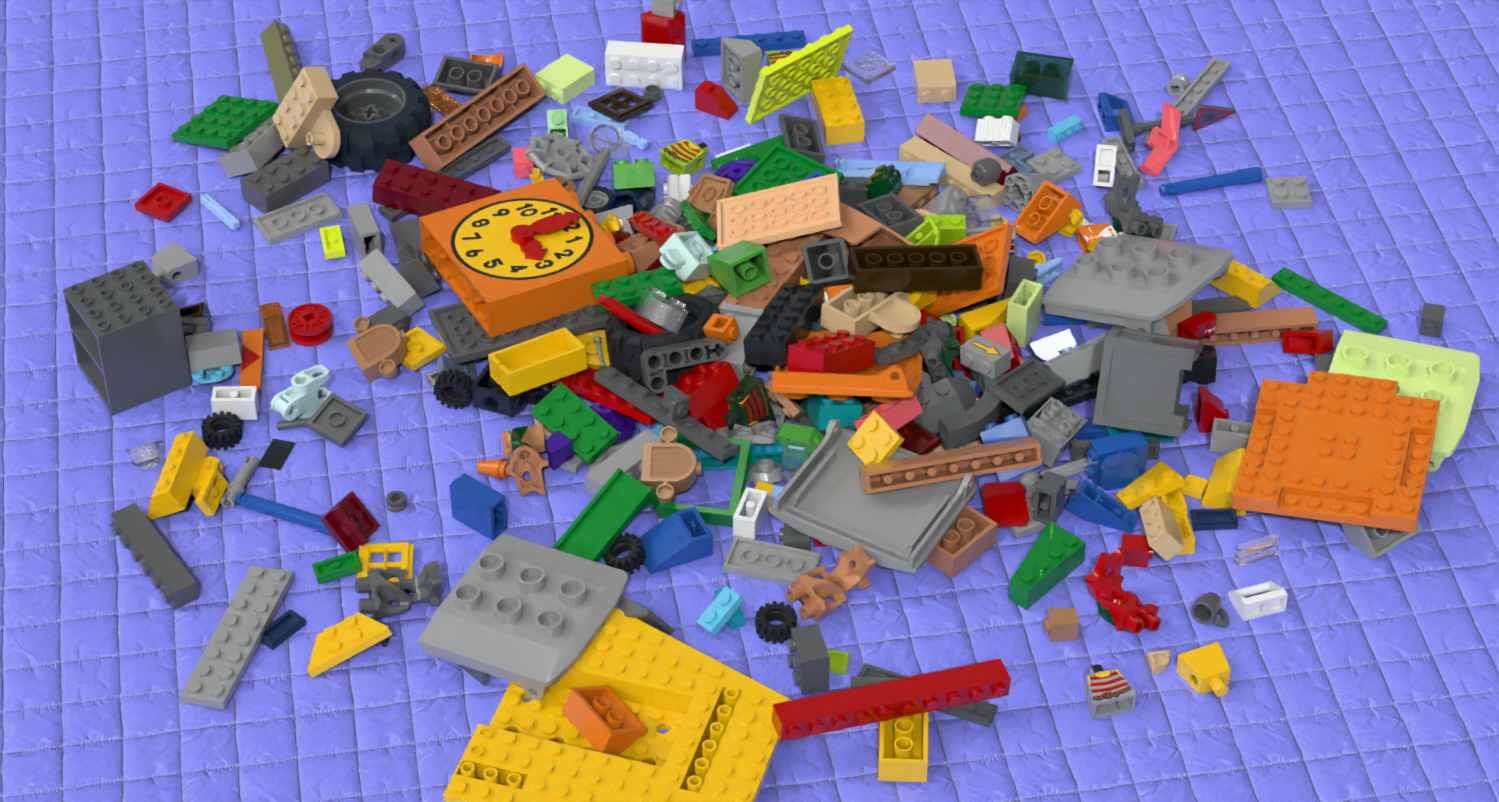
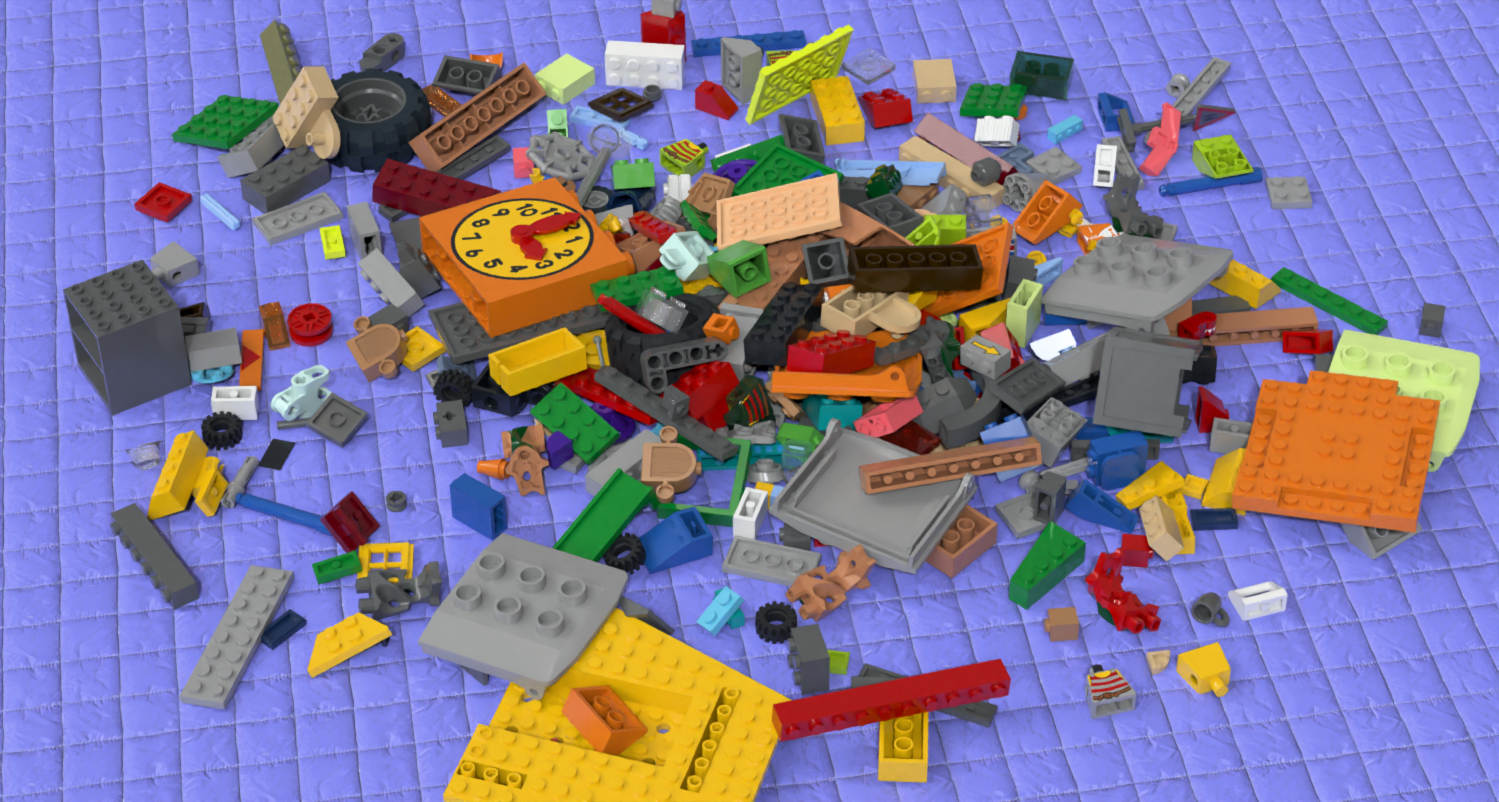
(451, 423): none -> dark grey brick
(875, 440): yellow plate -> none
(886, 107): none -> red slope
(1005, 503): red piece -> none
(1220, 157): none -> lime slope
(1256, 550): clear tile -> none

